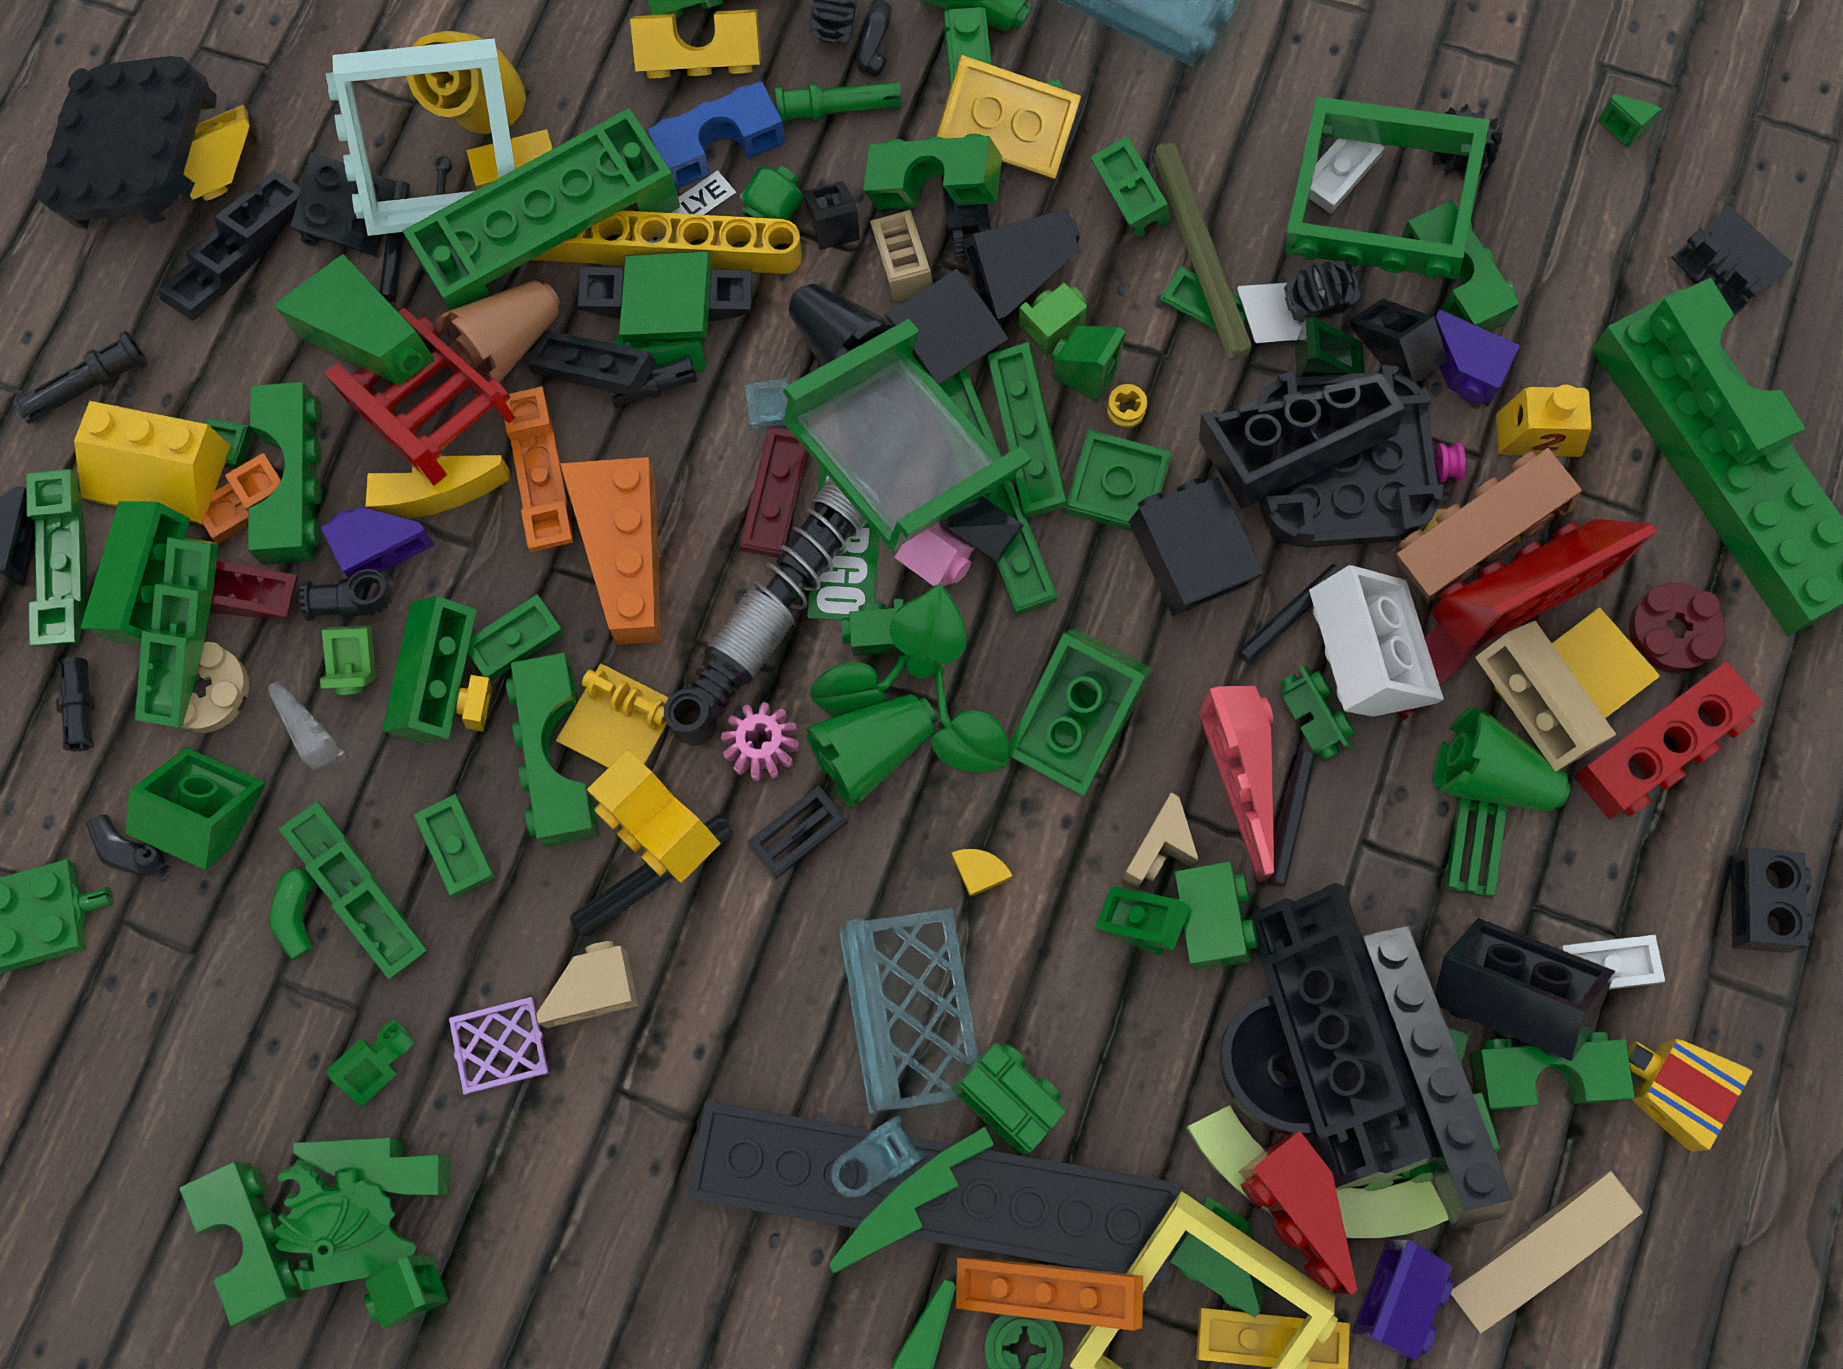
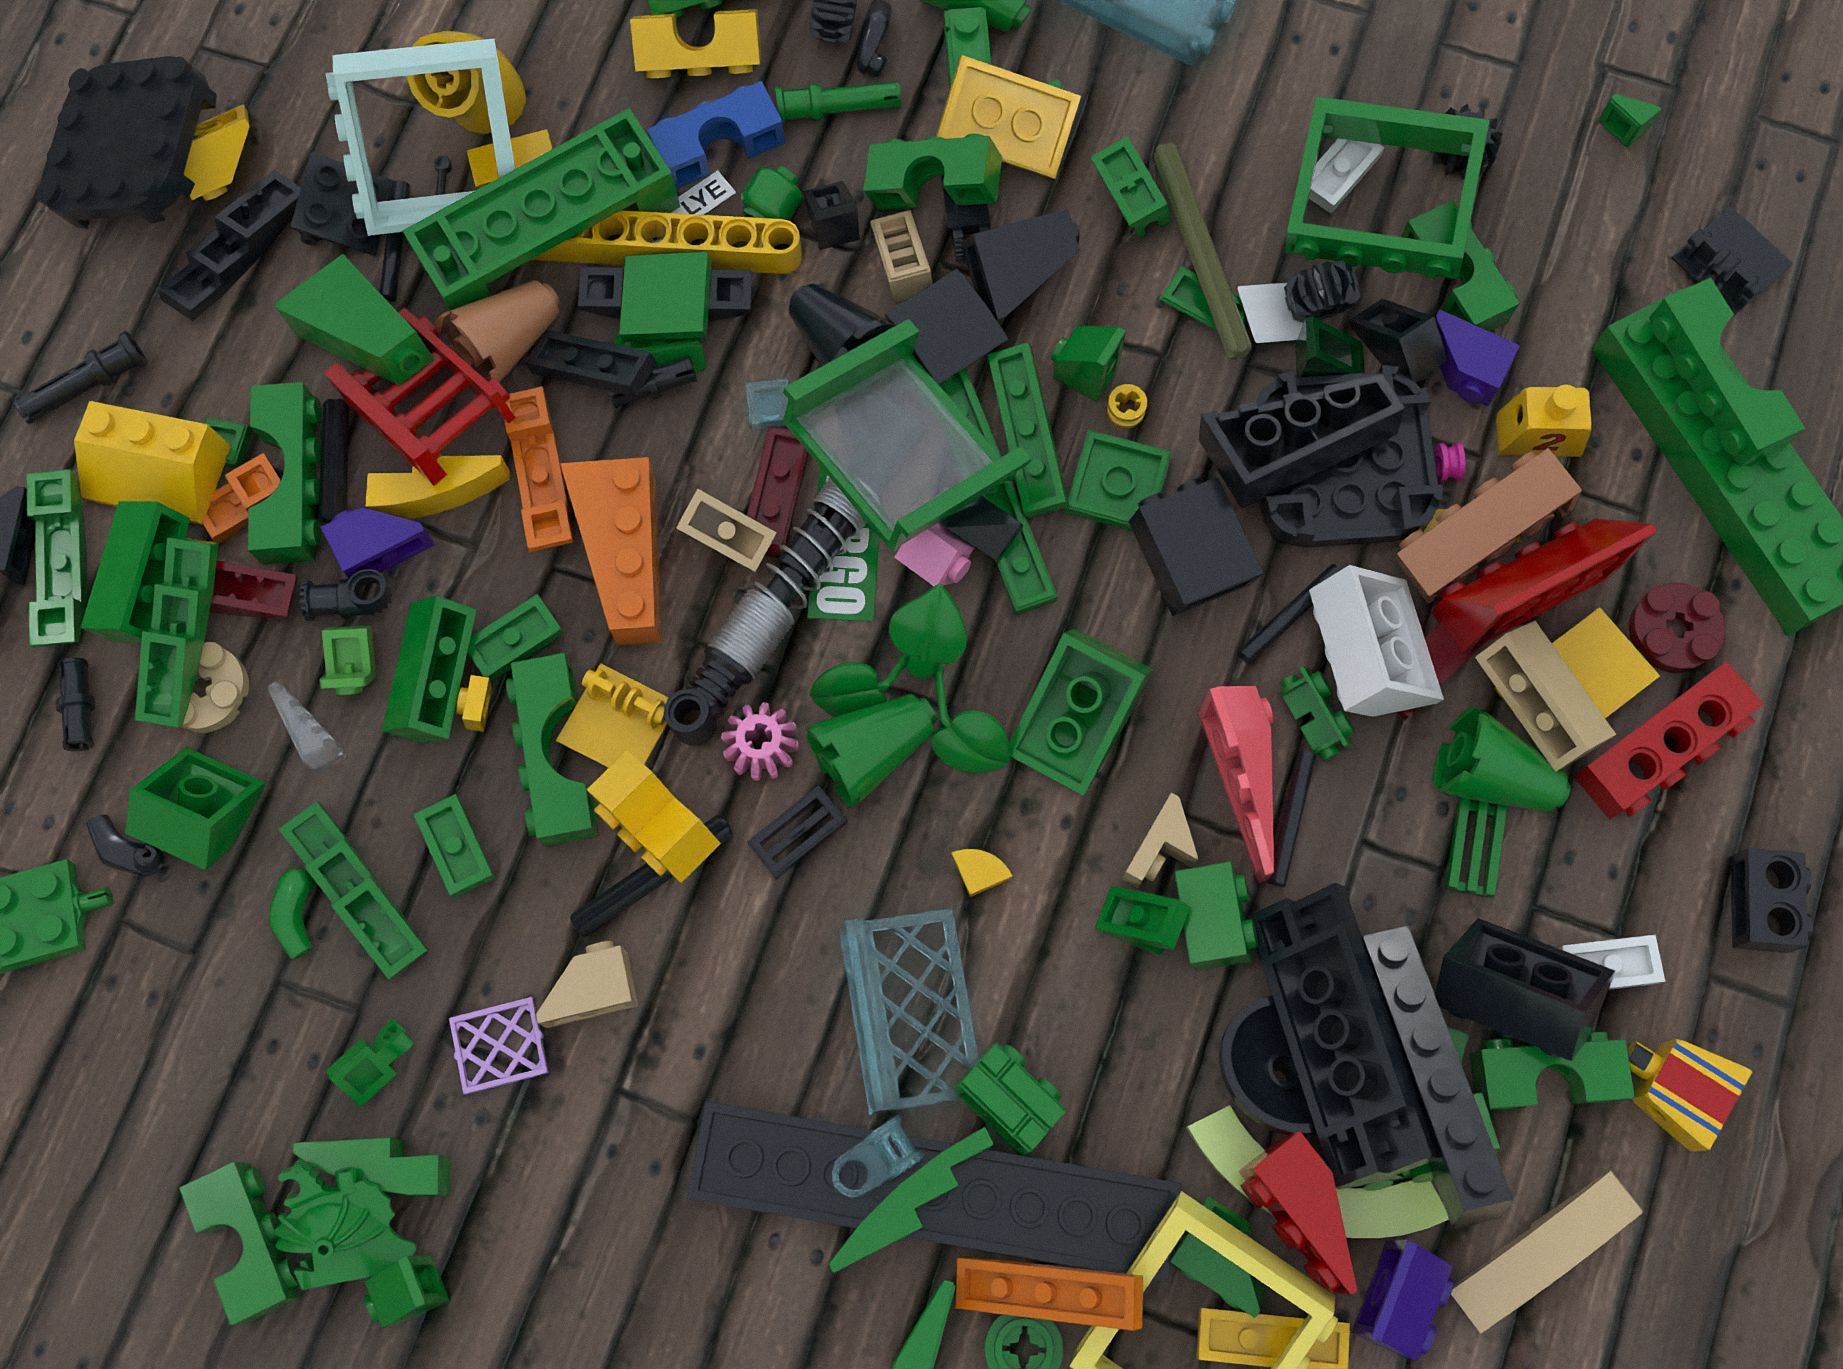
(334, 459): none -> black axle
(726, 530): none -> tan slope
(869, 629): green brick -> none
(1053, 316): bright green brick -> none

